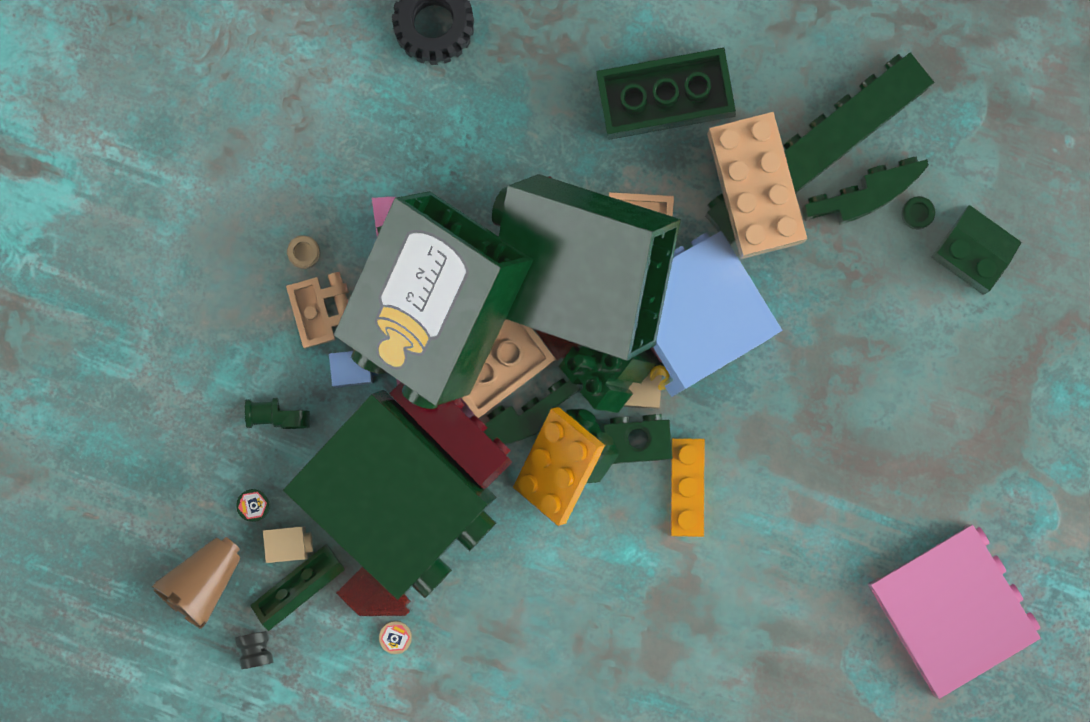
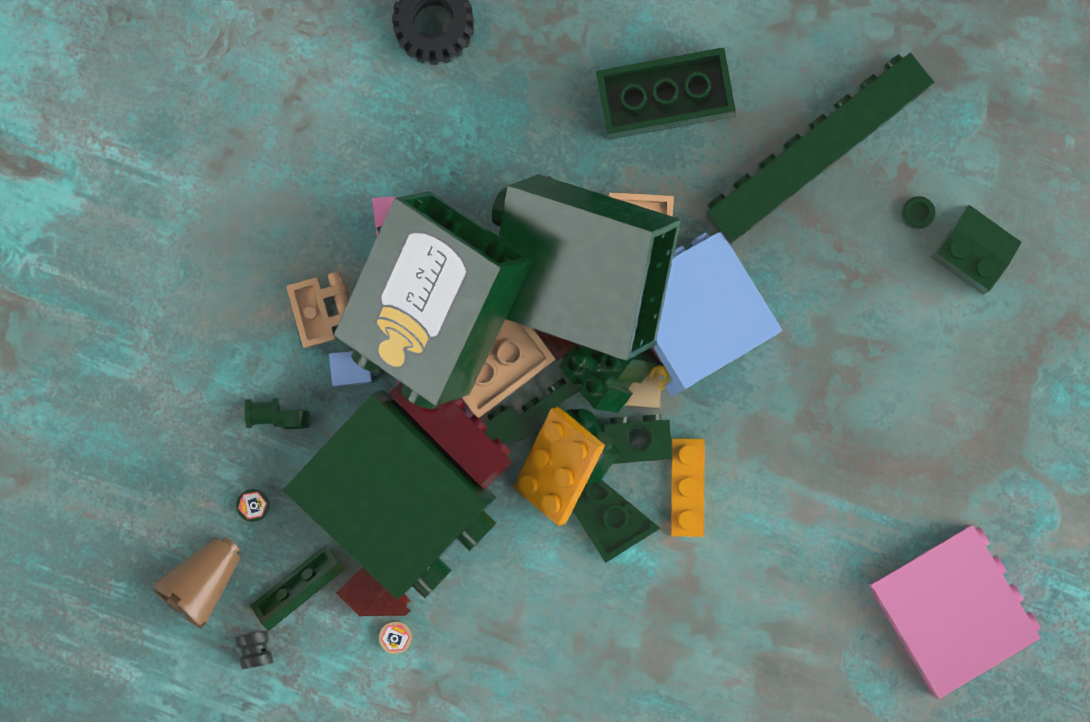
(287, 544): tan brick -> none
(303, 252): tan tile -> none
(611, 520): none -> dark green wing
(757, 185): light nougat brick -> none
(878, 190): dark green slope -> none

